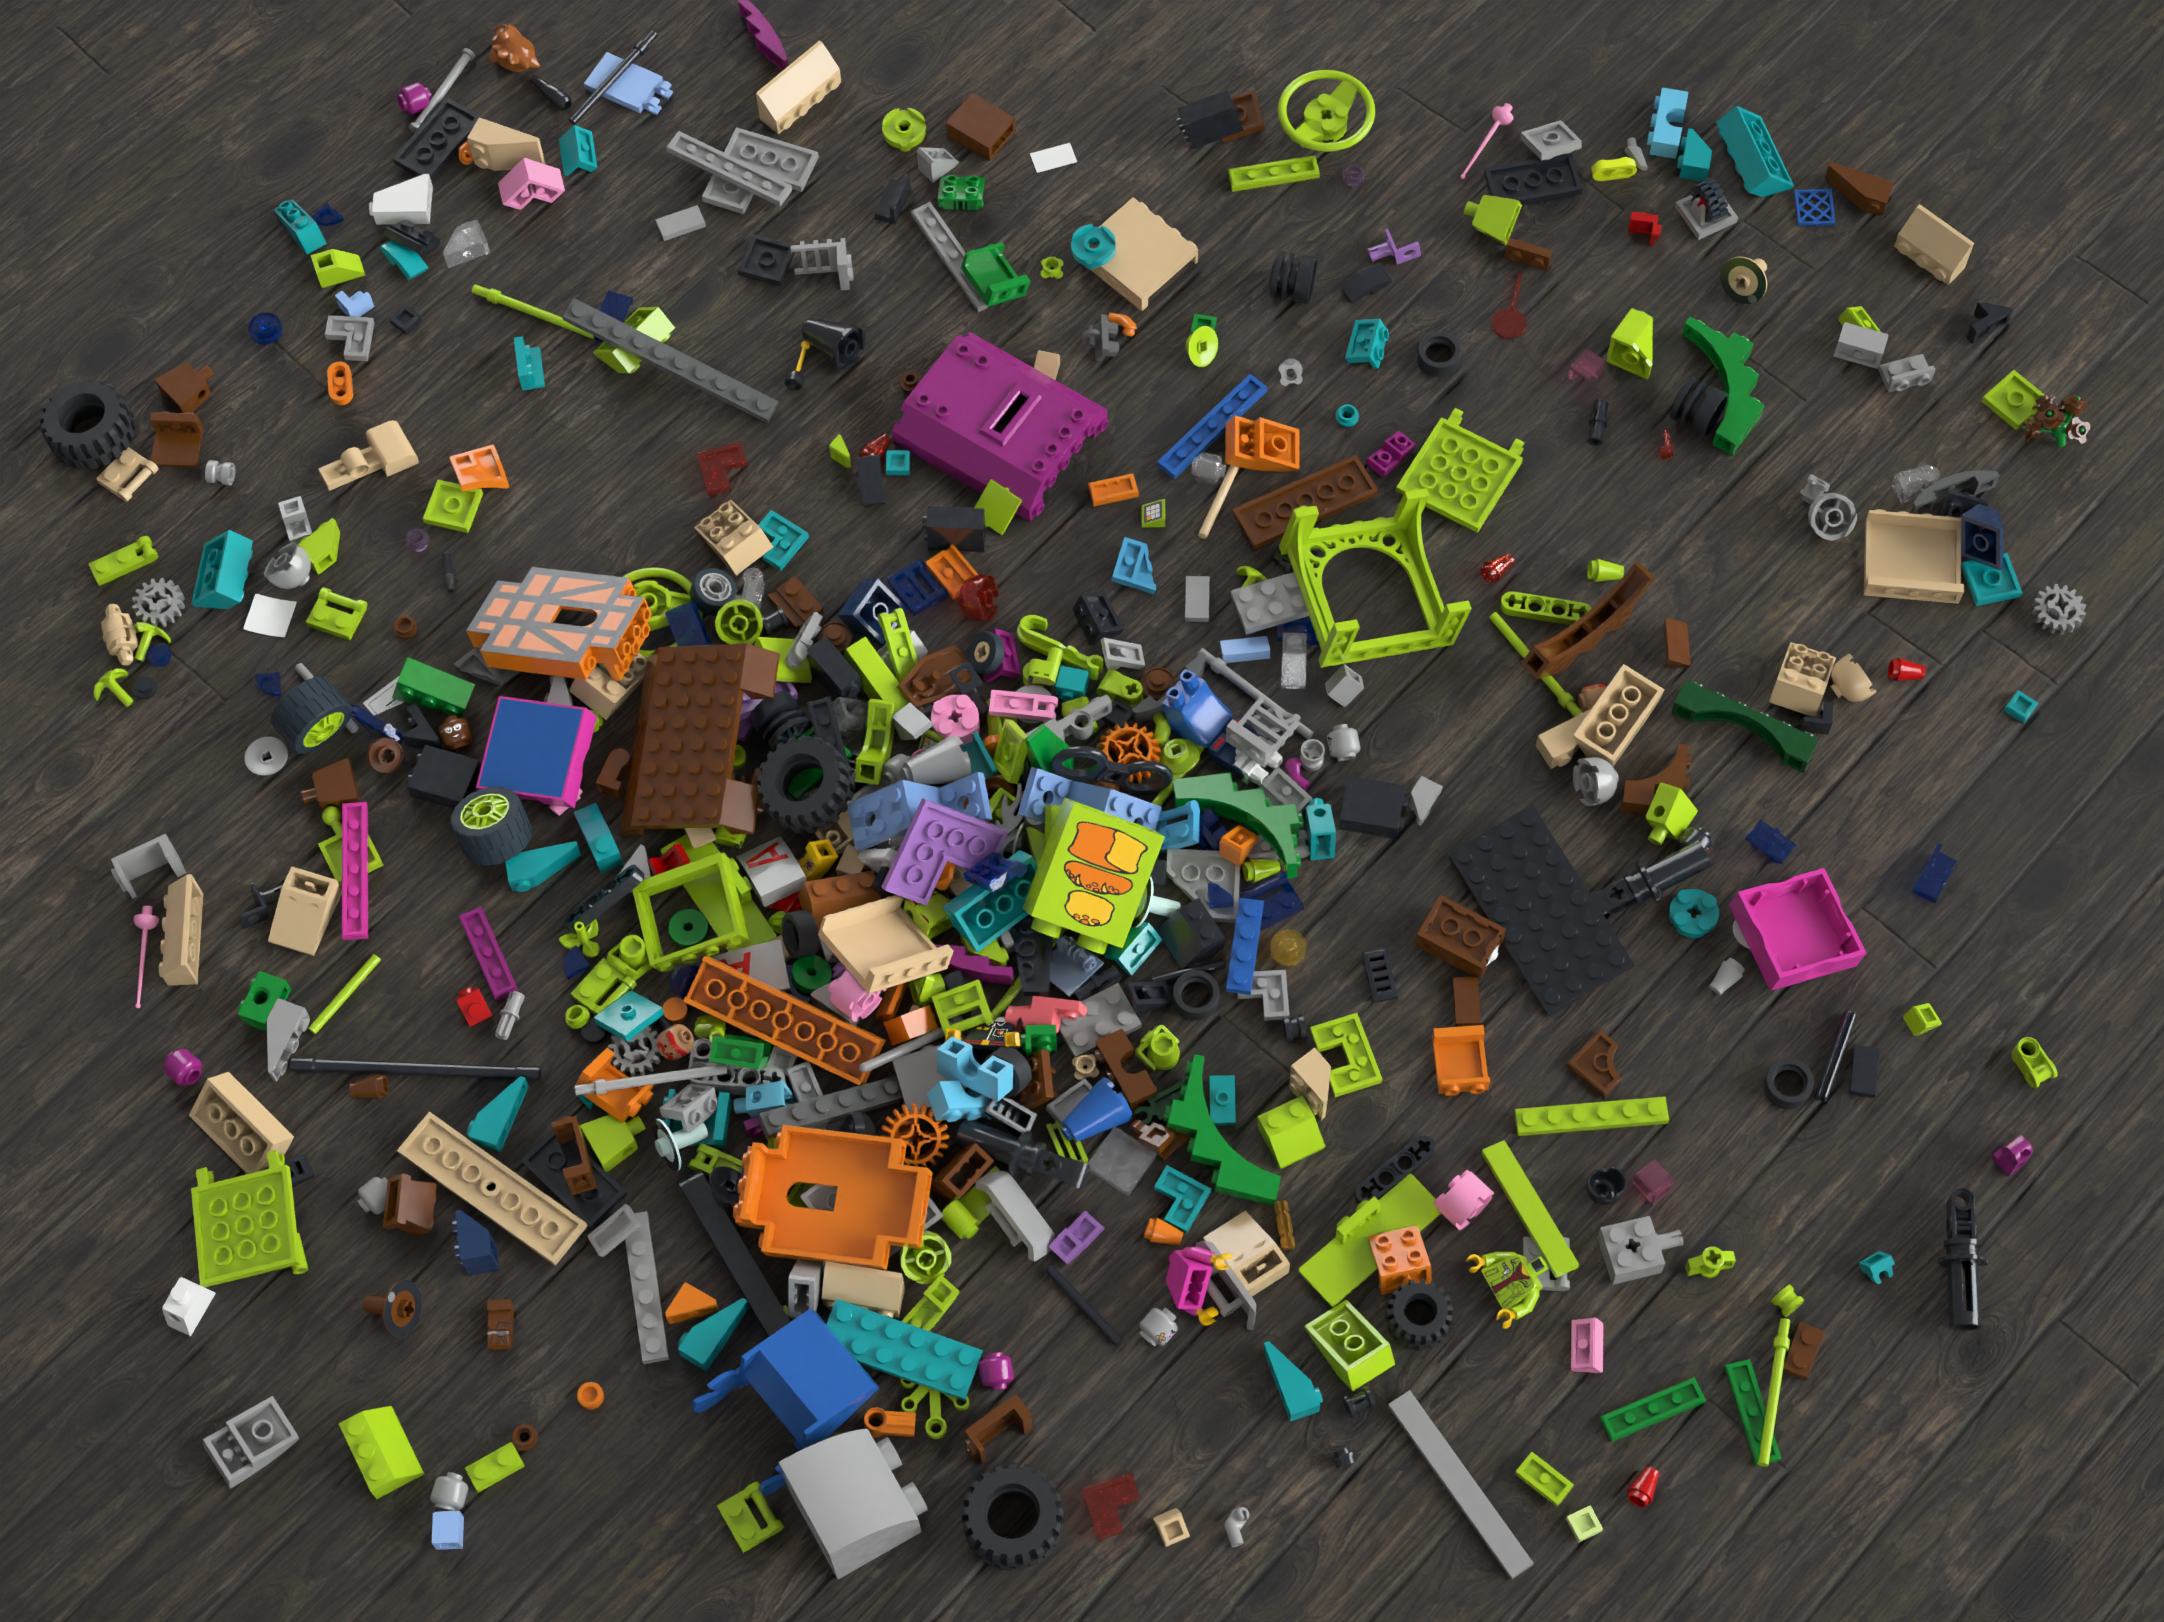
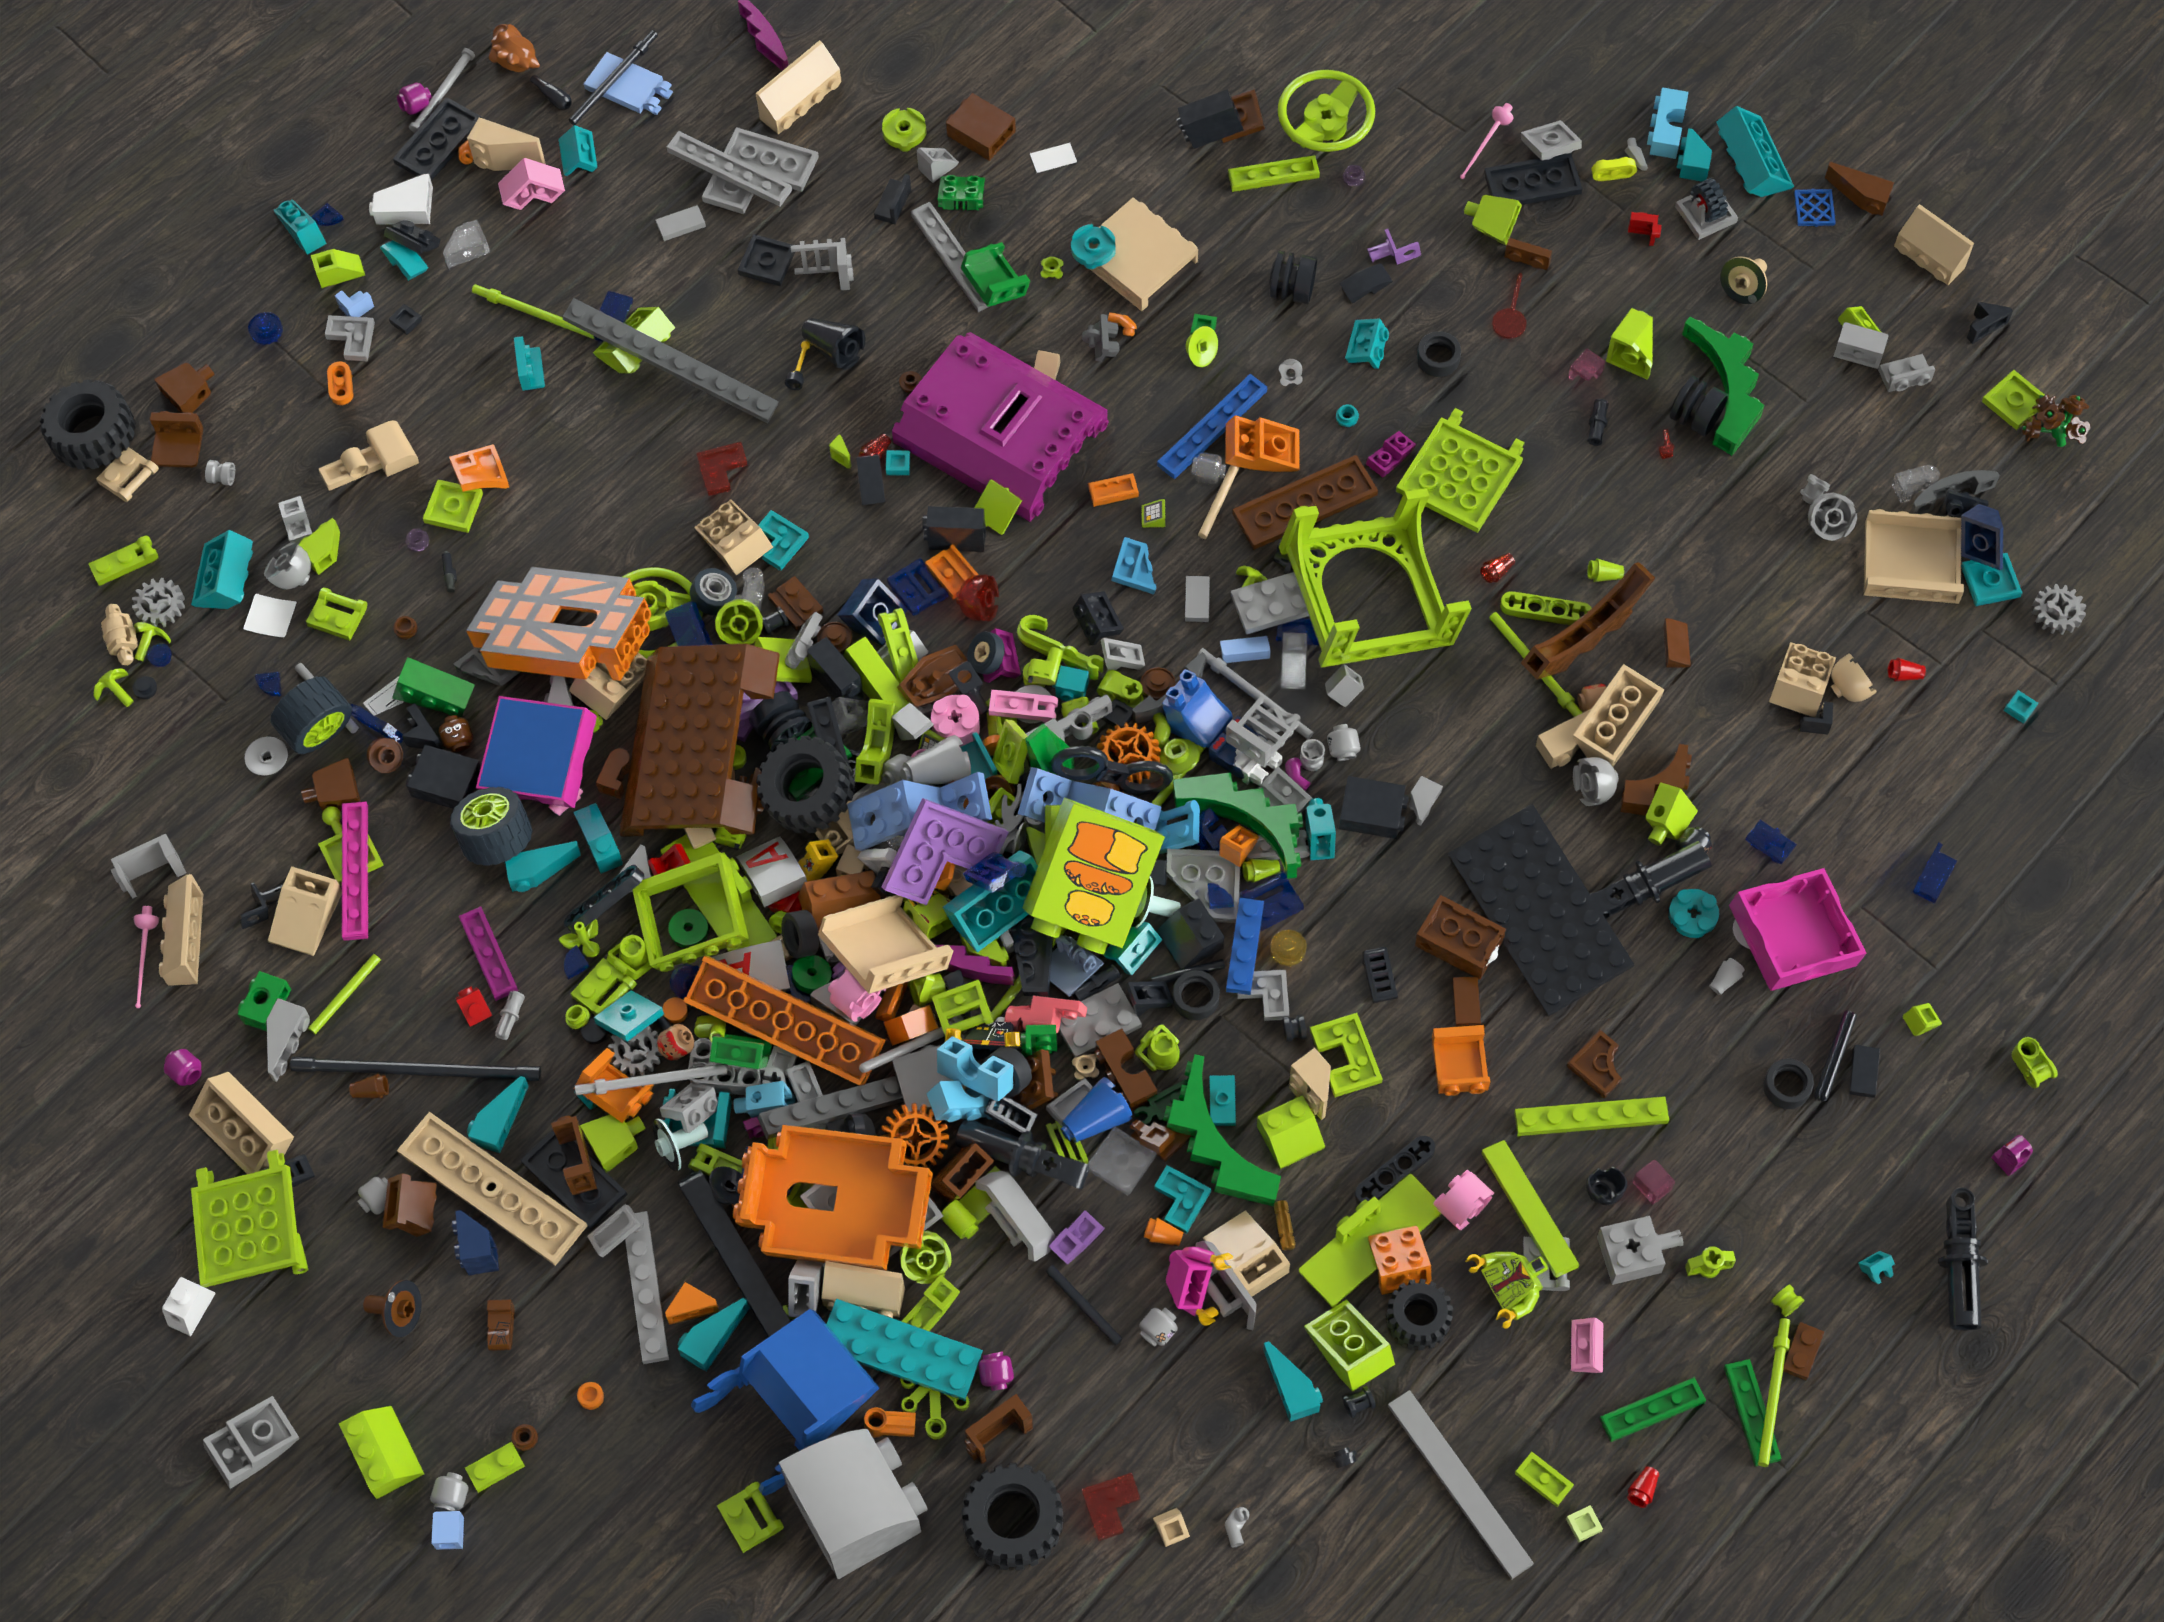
(1702, 704): dark green arch -> none

